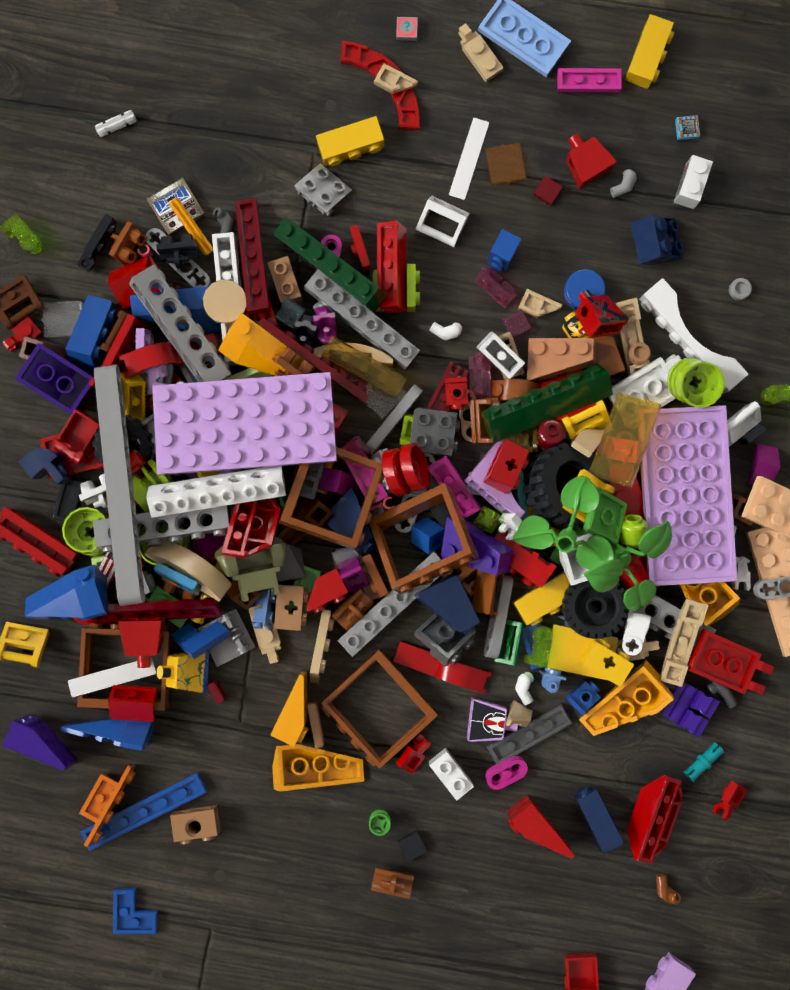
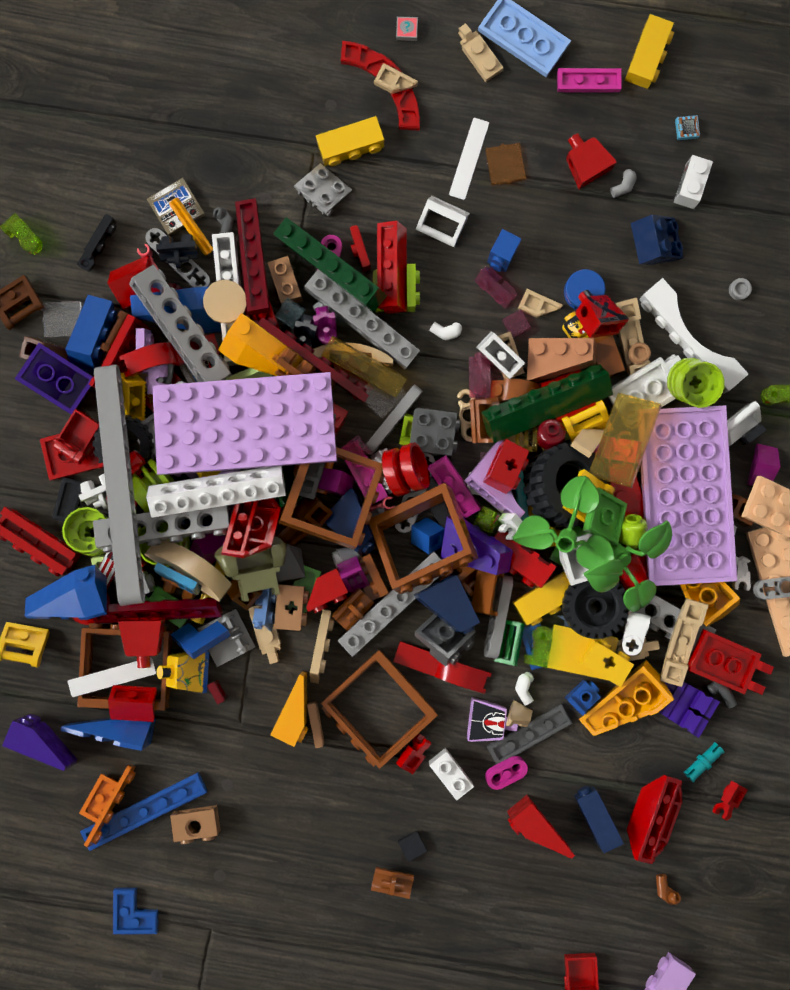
(24, 328): red plate -> none
(43, 461): dark blue brick -> none
(115, 123): white axle -> none
(125, 243): dark orange hips -> none
(311, 767): light orange wedge -> none
(377, 825): bright green wheel -> none
(438, 400): dark red hinge -> none
(451, 385): red brick -> none
(547, 190): dark red tile -> none
(551, 679): medium blue hinge -> none

